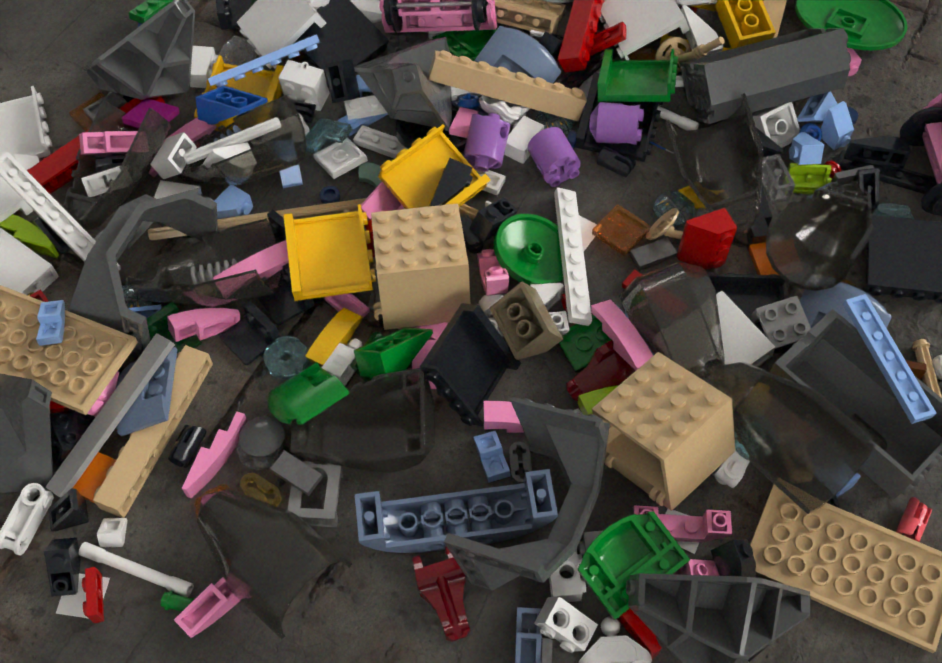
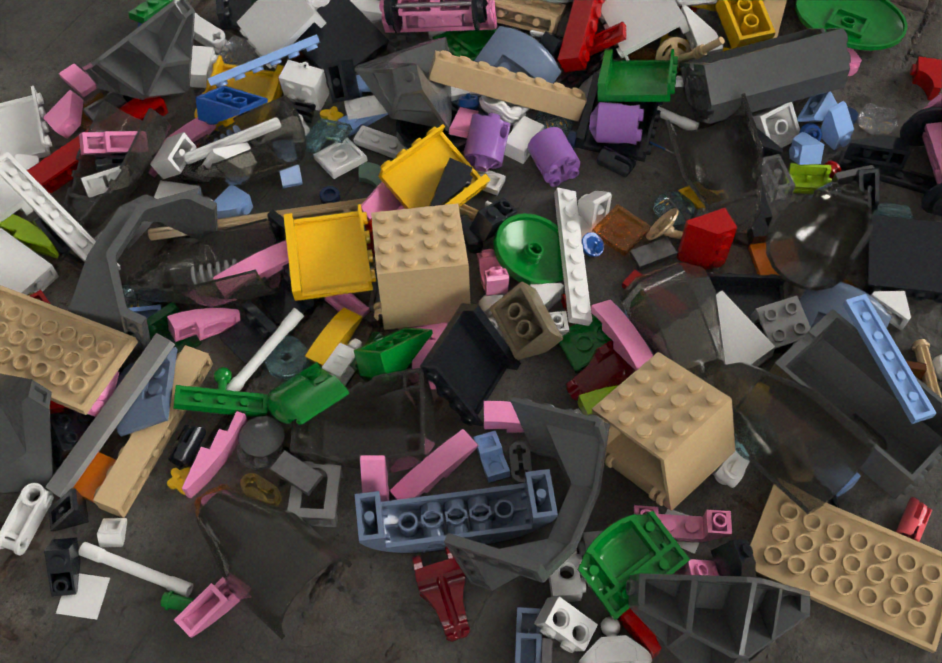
(52, 322): light blue slope -> none
(66, 114): none -> bright pink slope
(78, 80): none -> bright pink tile
(93, 586): red plate -> none
(137, 114): magenta tile -> none
(178, 479): none -> yellow piece
(208, 34): none -> white piece
(220, 399): none -> green plate
(286, 326): none -> white piece
(331, 114): none -> yellow piece
(374, 475): none -> bright pink slope
(435, 466): none -> bright pink slope
(592, 244): none -> blue hat
(594, 207): none -> white slope
(877, 119): none -> clear dish
(896, 305): none -> white slope
(928, 75): none -> red arch

